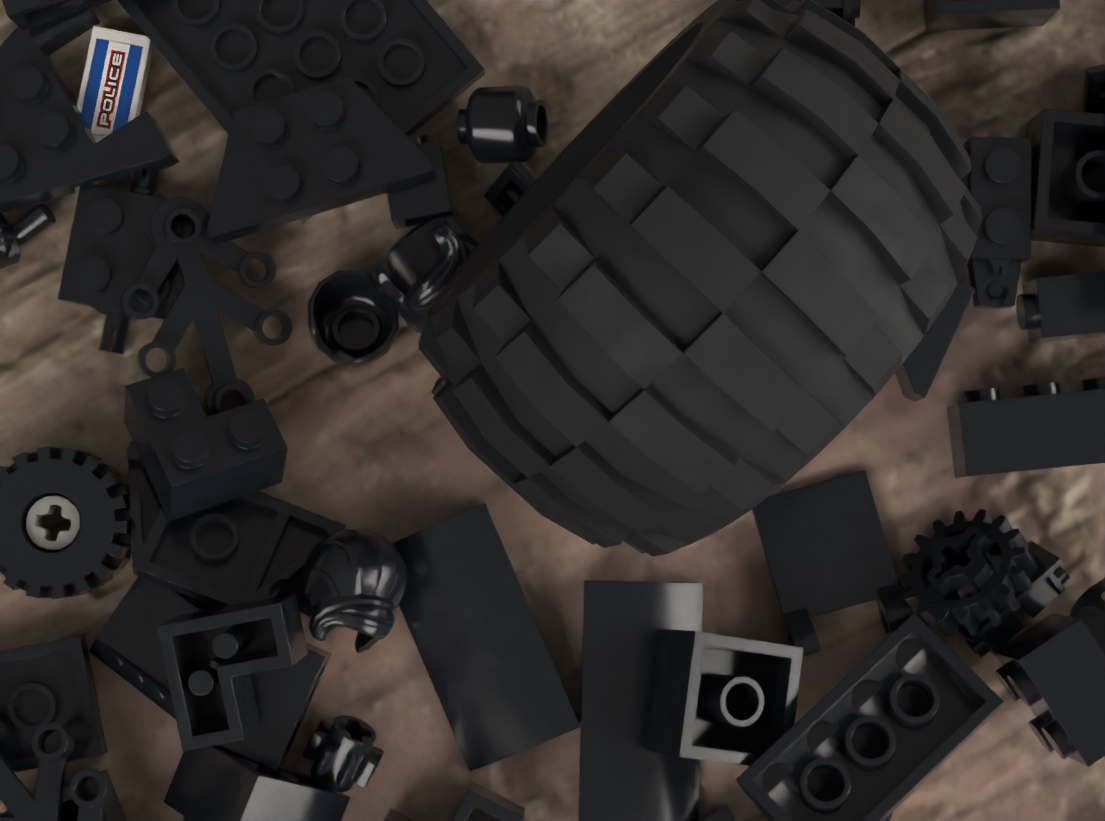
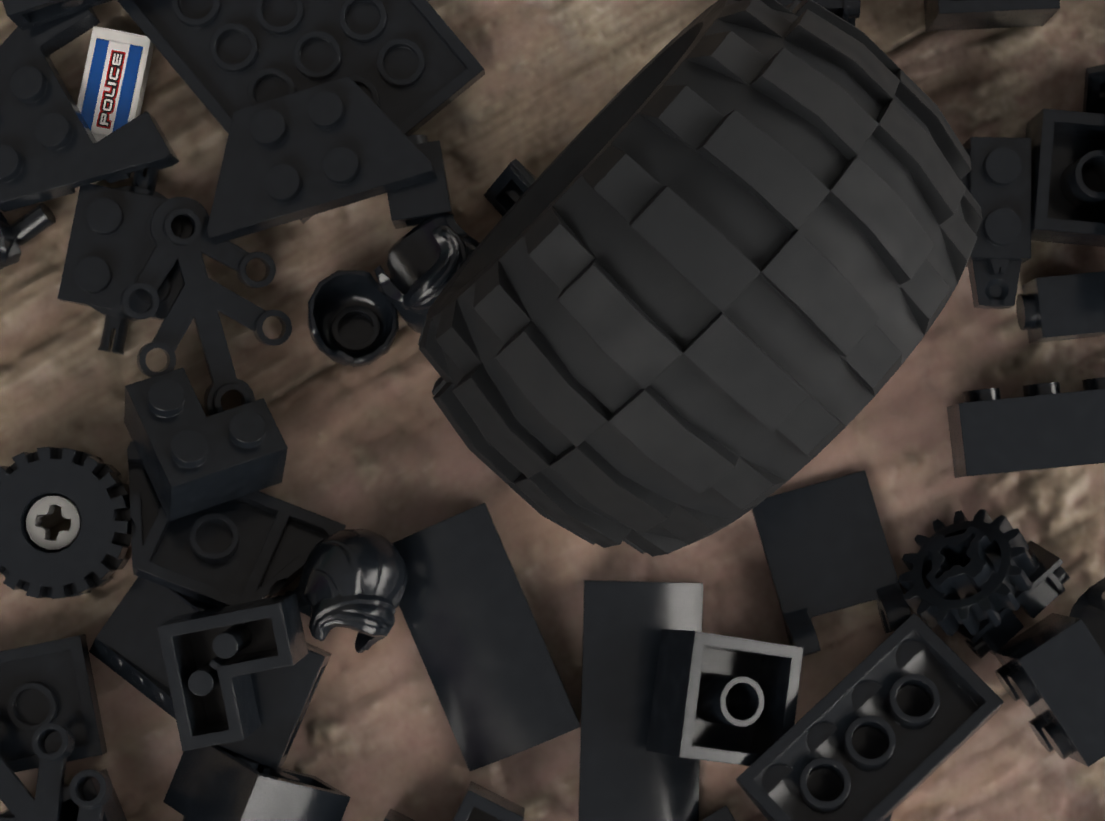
(343, 753): black gear -> none
(503, 124): black head -> none
(922, 364): black slope -> none

